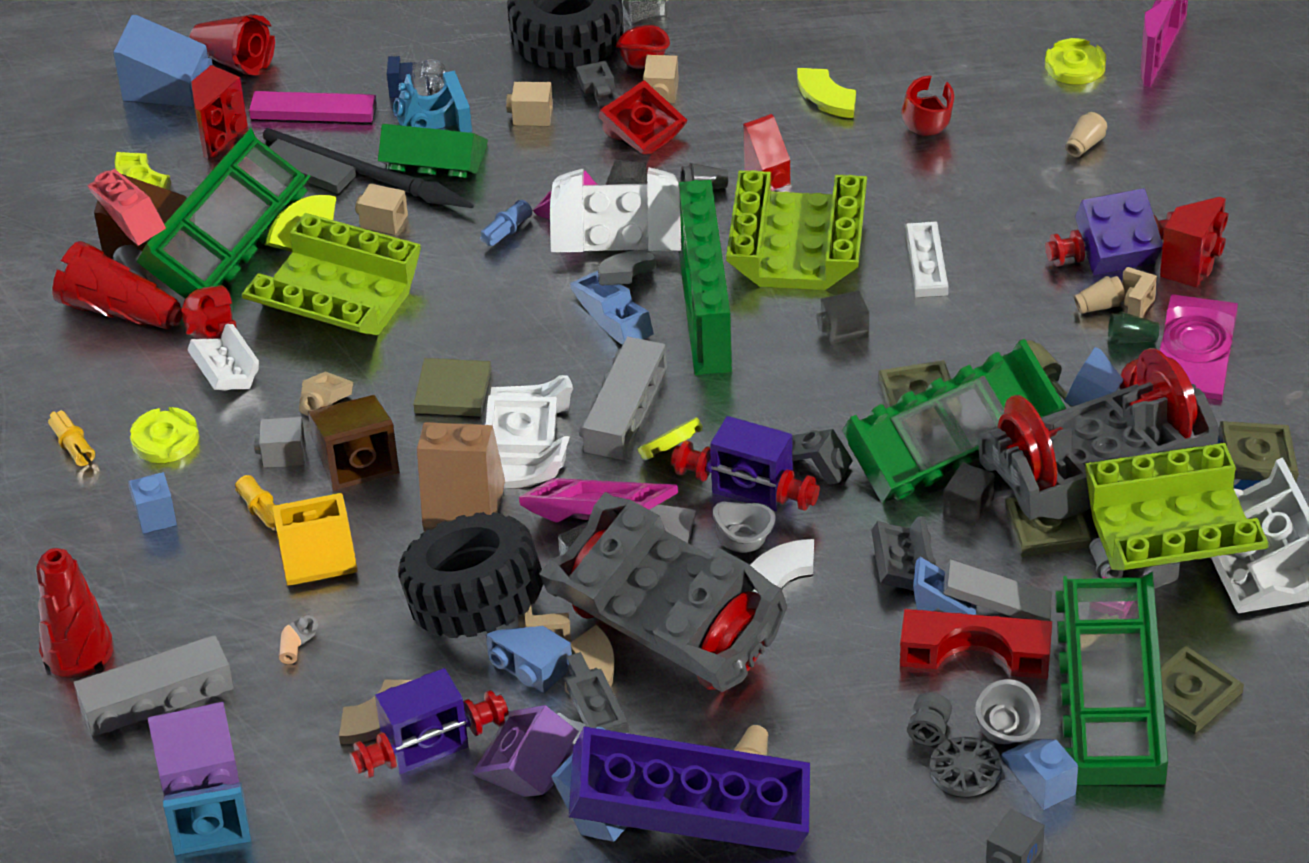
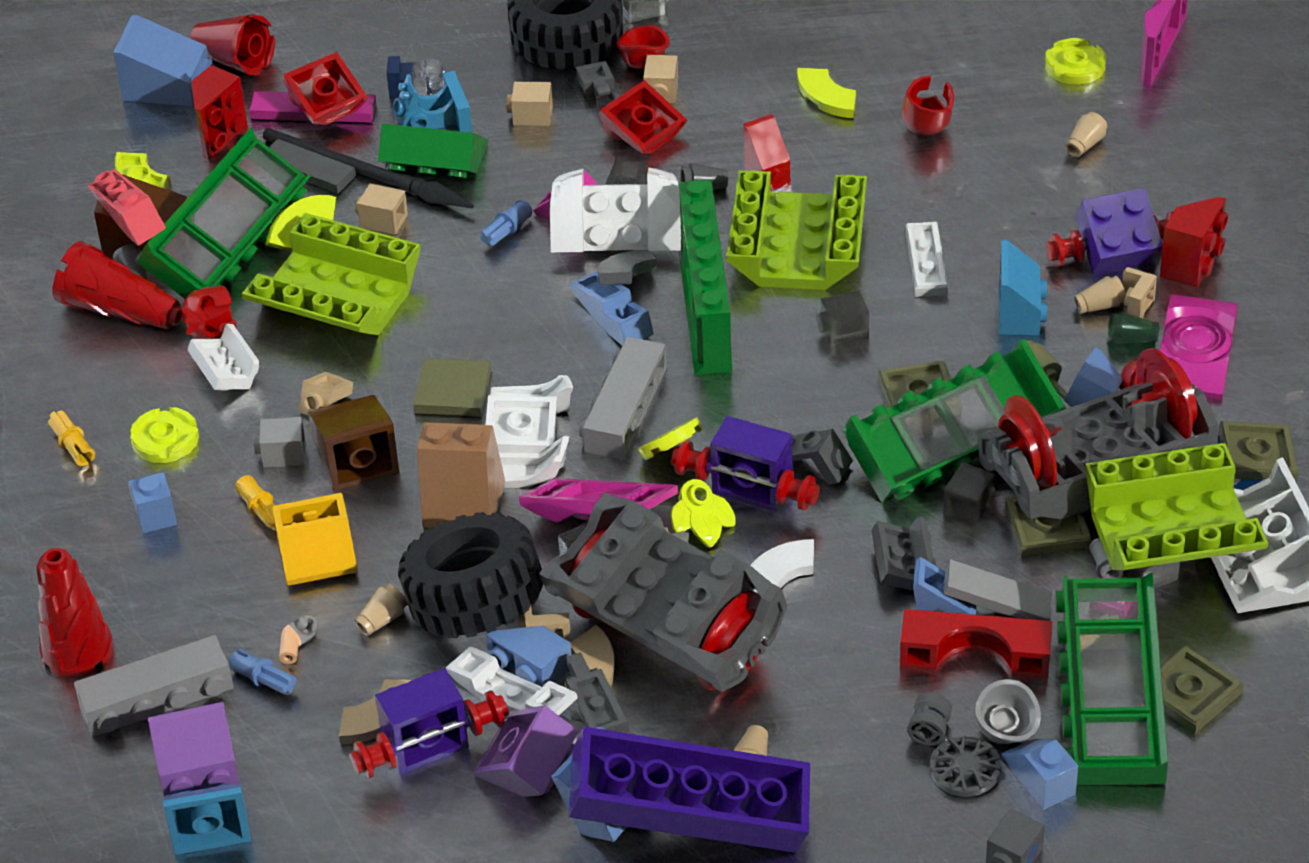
(261, 671): none -> medium blue axle
(324, 90): none -> red slope
(381, 609): none -> tan cone
(481, 672): none -> white slope
(702, 516): none -> neon yellow plate
(743, 525): light grey helmet -> none
(1020, 293): none -> dark azure slope

